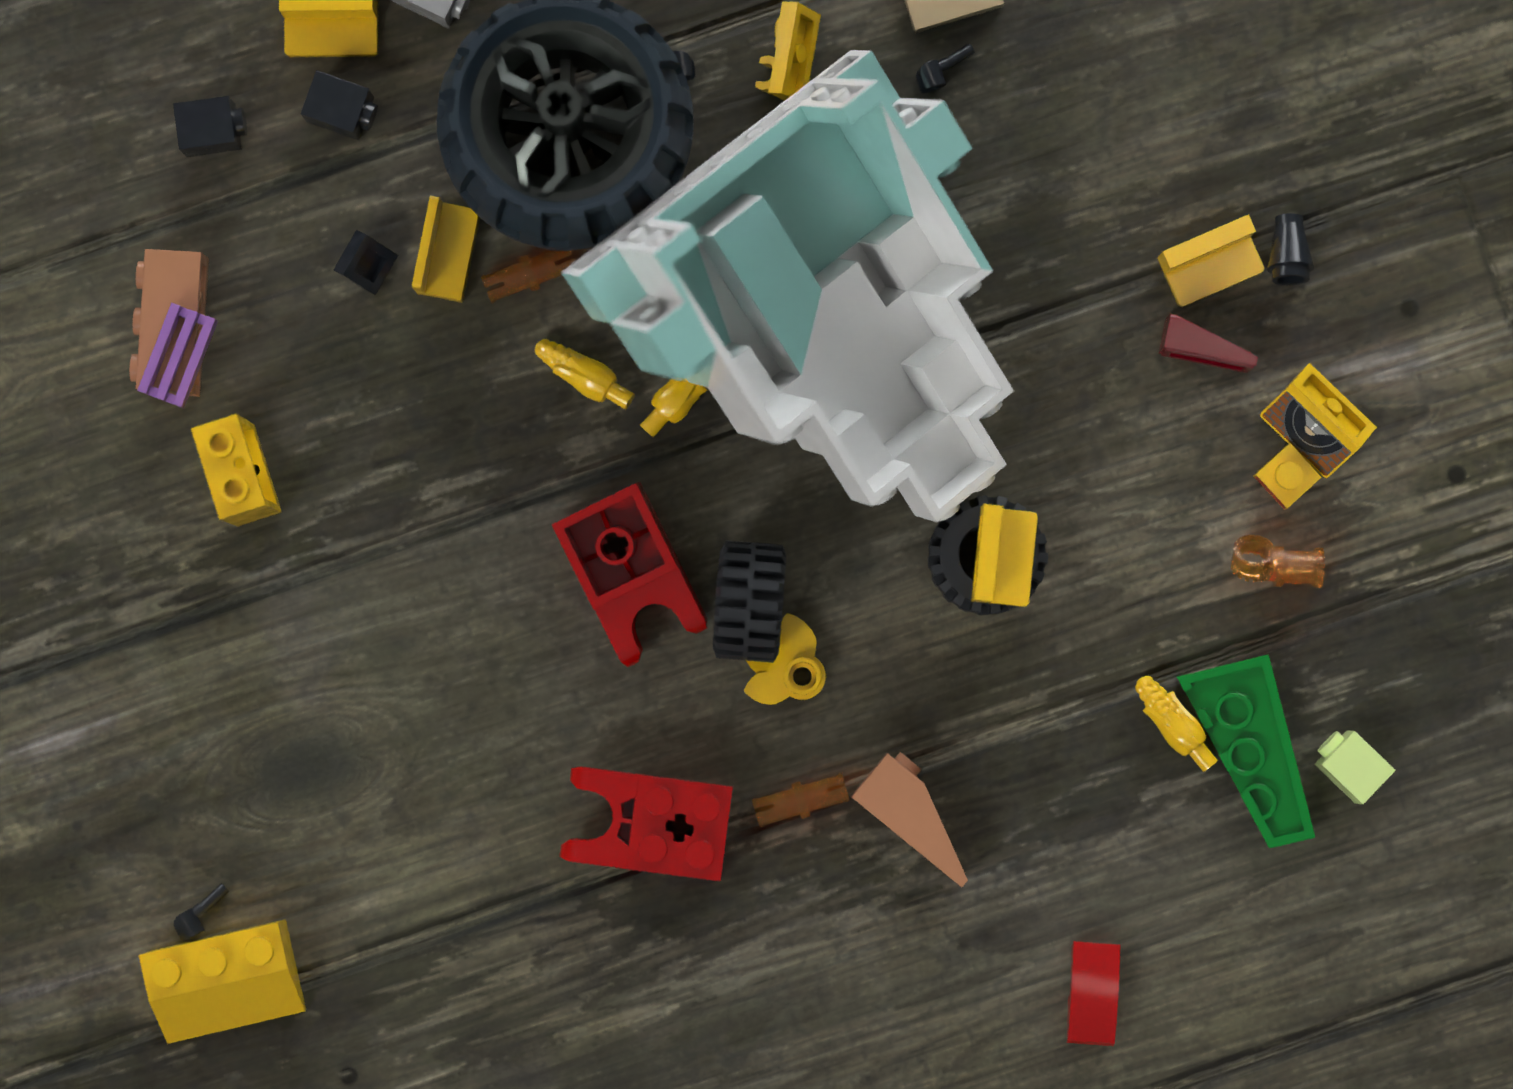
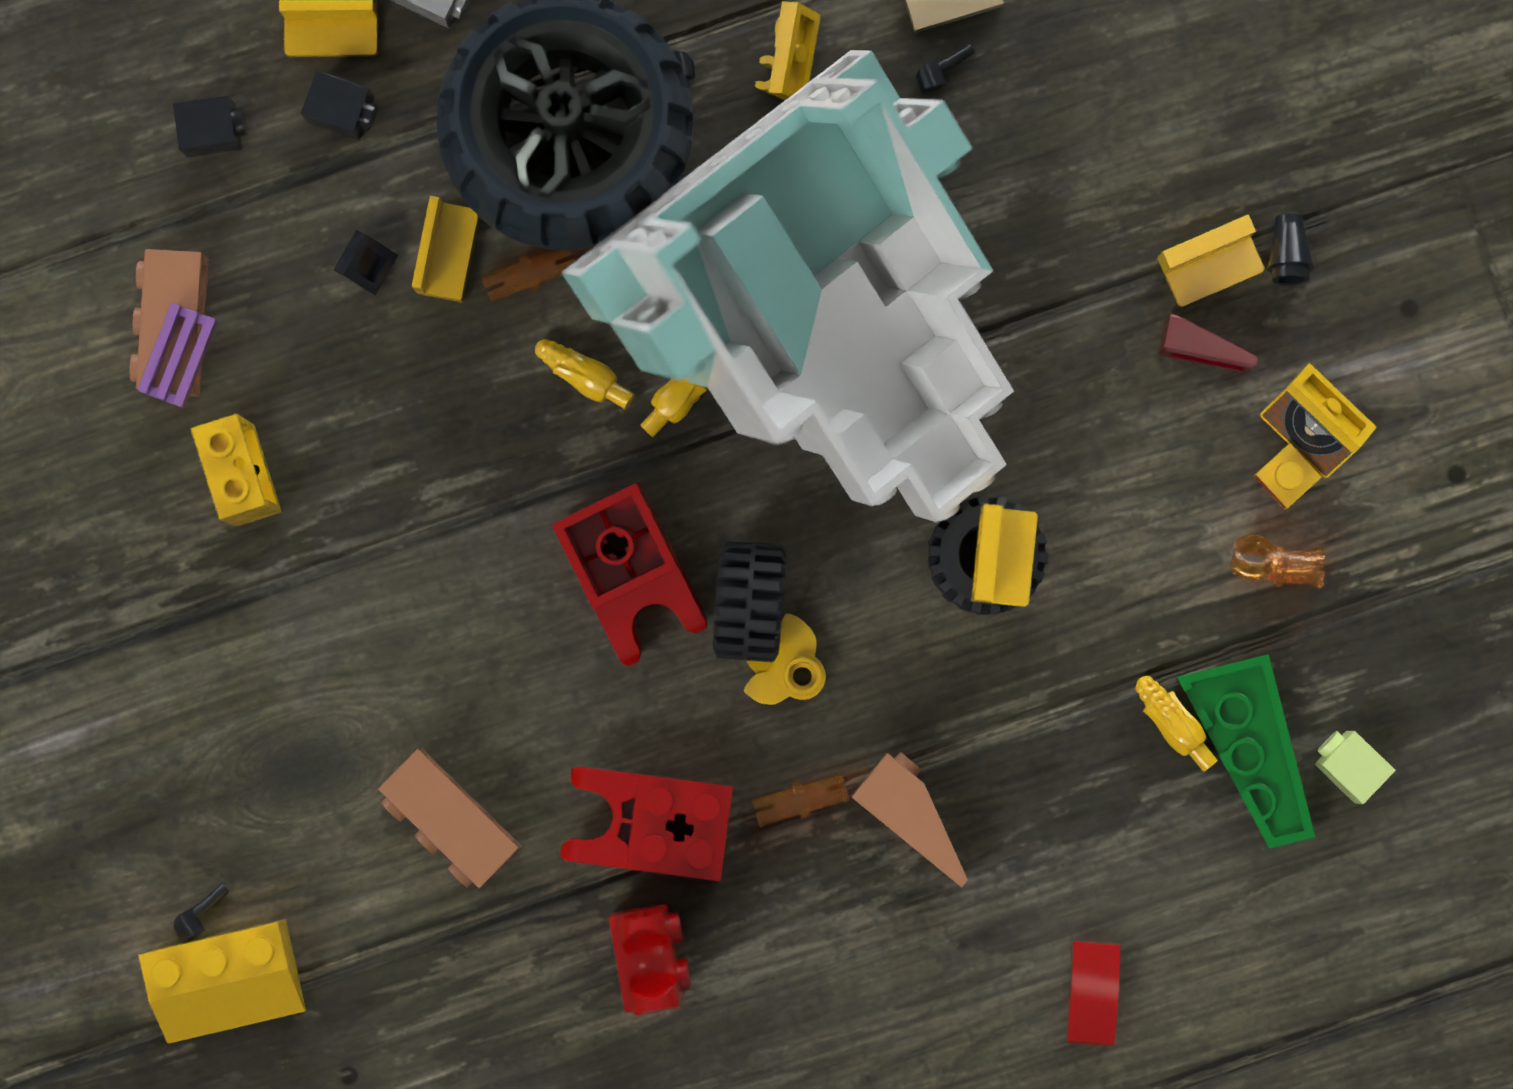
(448, 819): none -> nougat brick
(648, 958): none -> red brick

